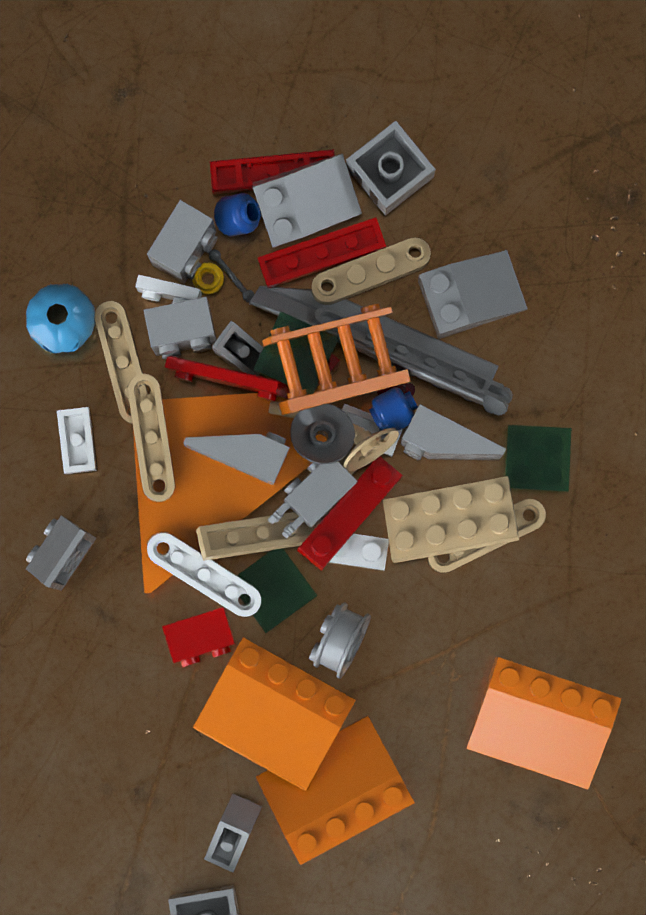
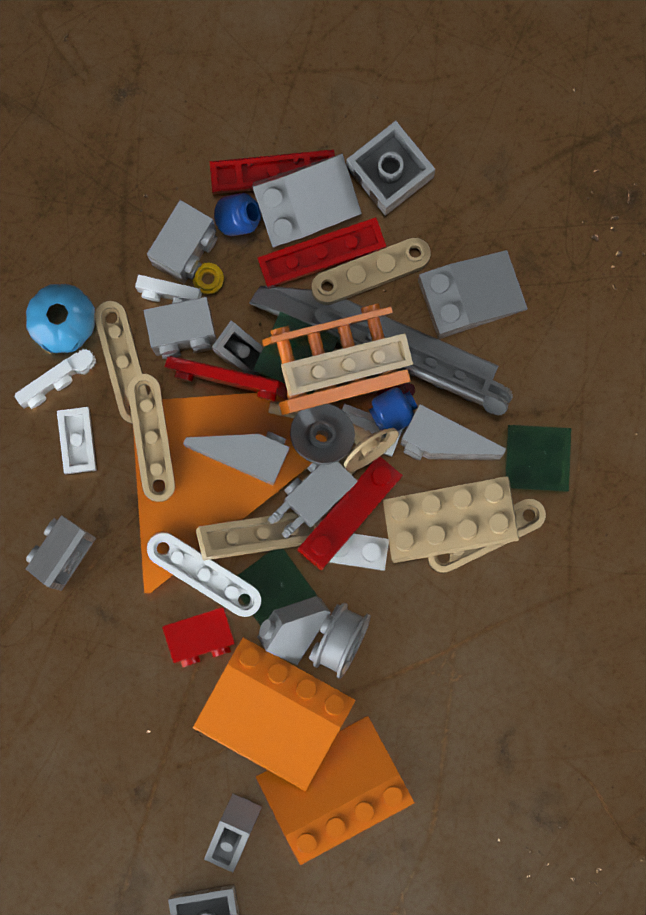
(57, 377): none -> white hinge
(215, 255): dark grey hinge -> none
(293, 628): none -> light grey slope
(346, 364): none -> tan plate
(543, 723): orange slope -> none

